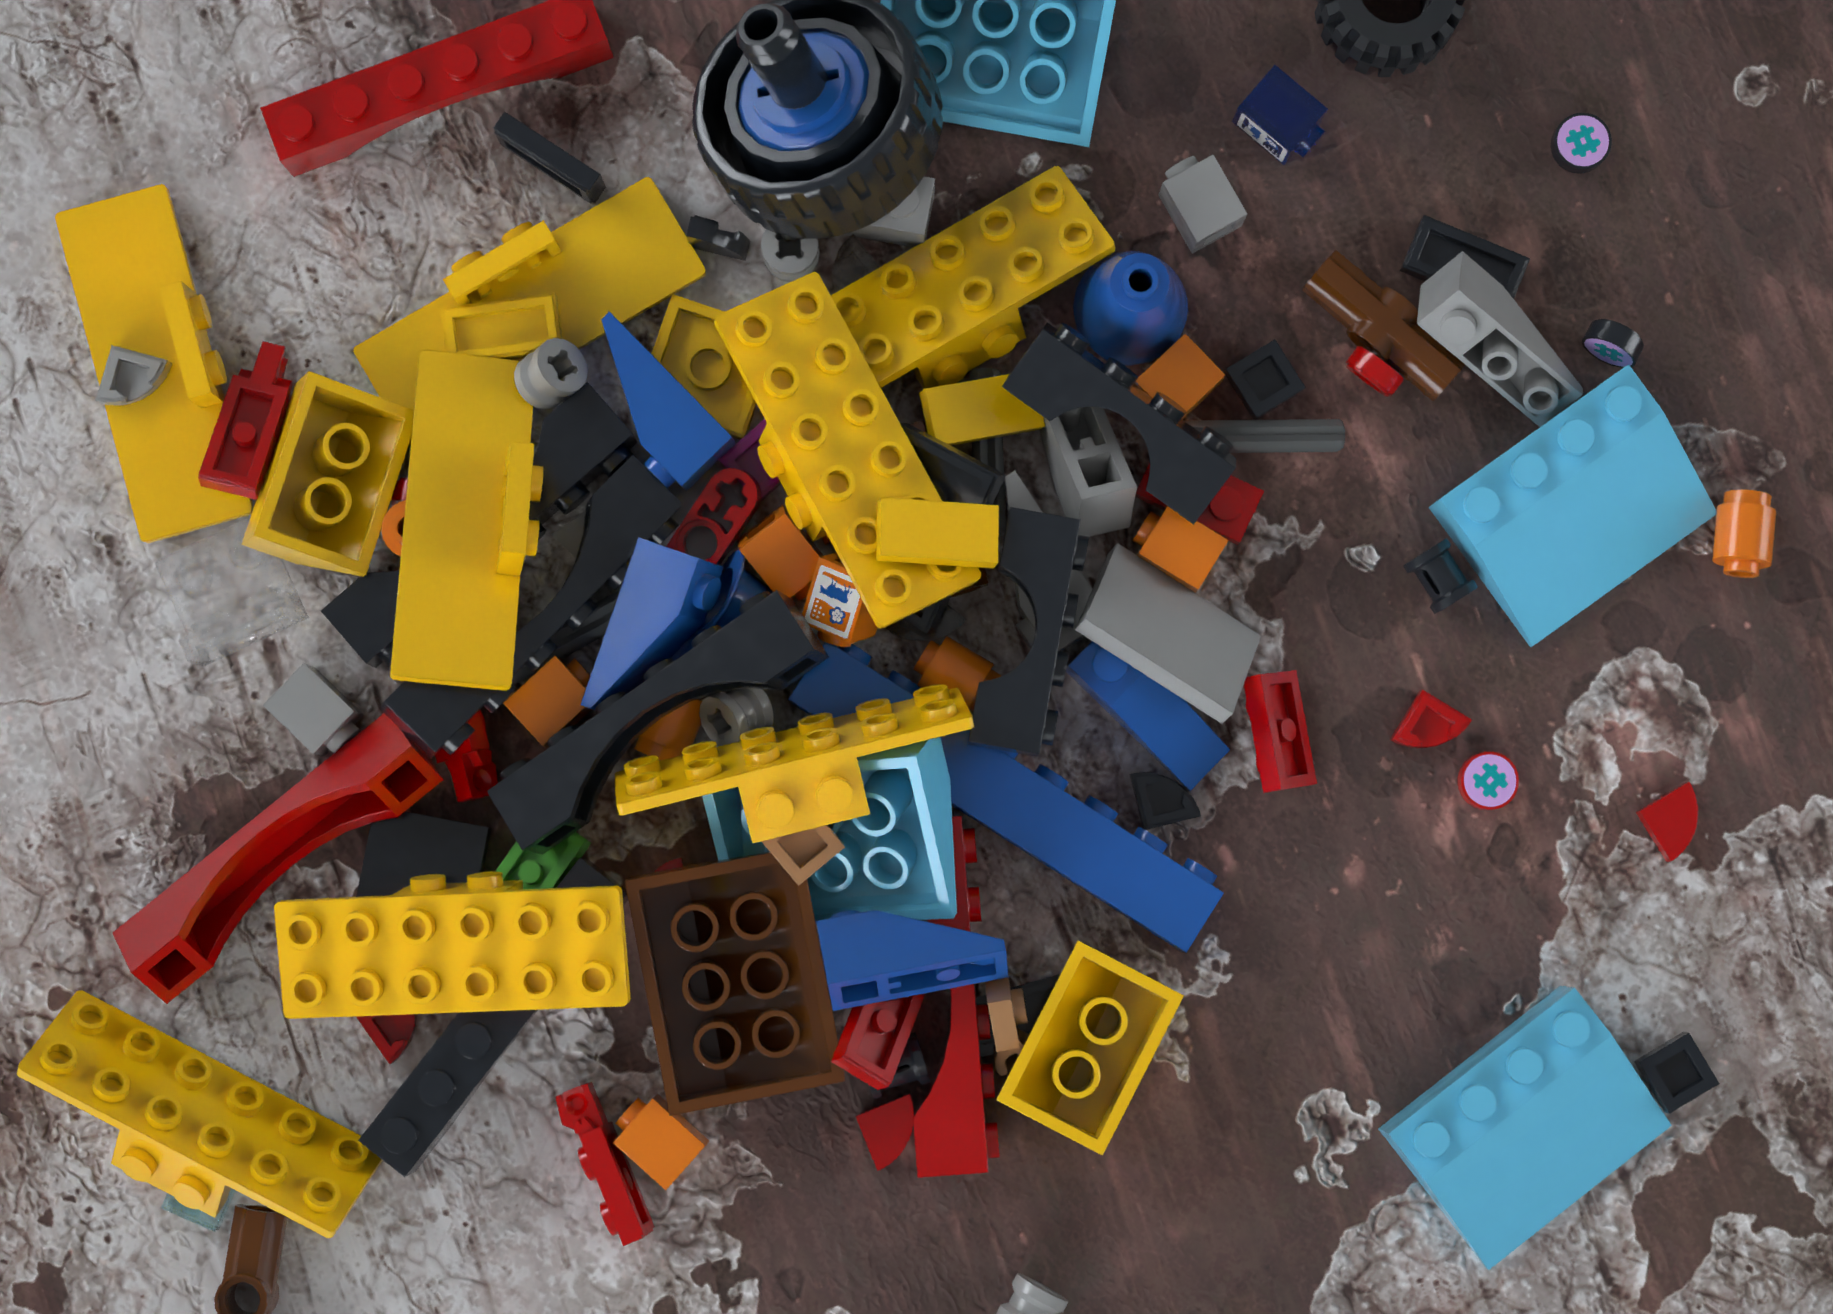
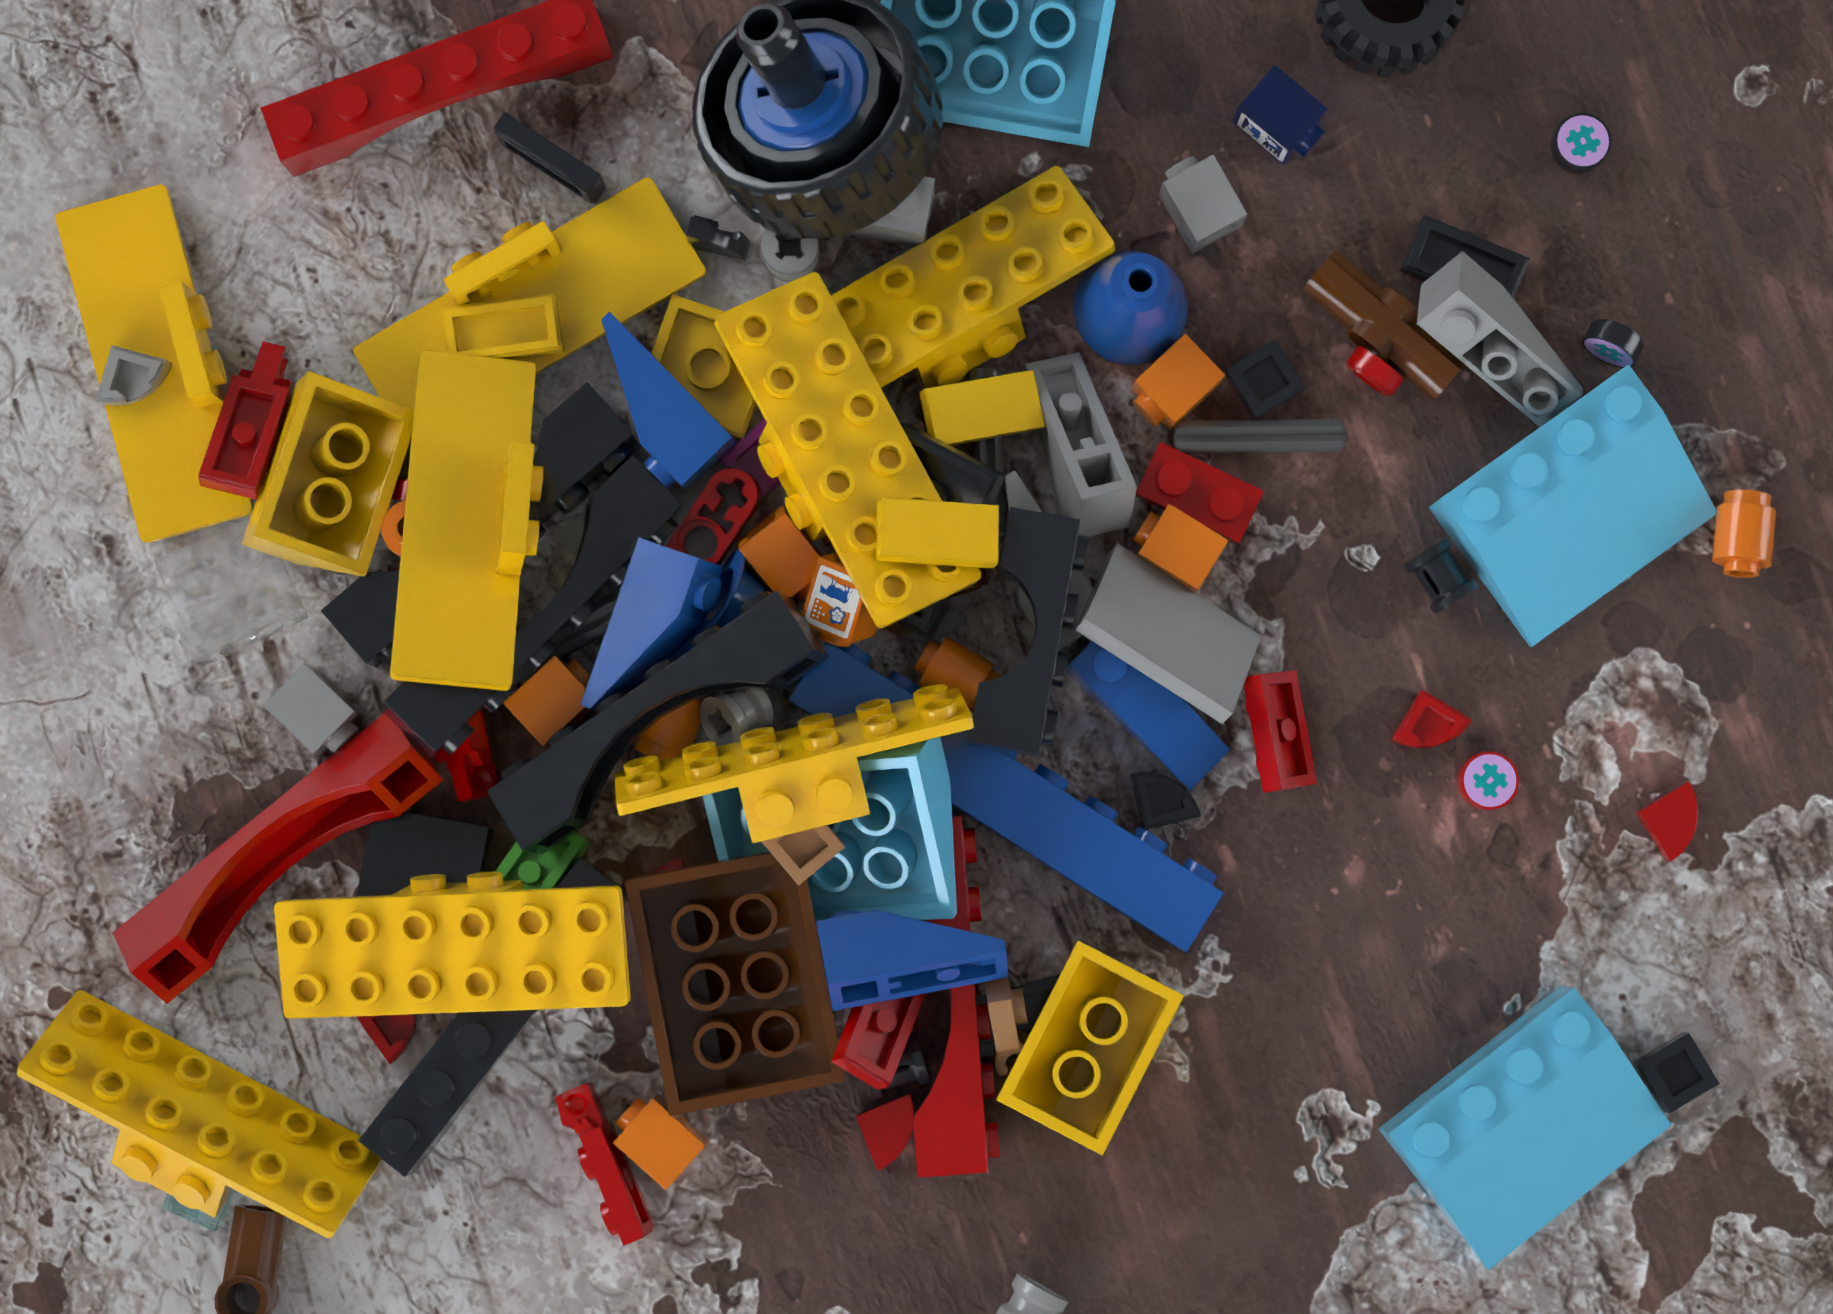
(538, 373): light grey wheel -> none
(1063, 376): black arch -> none

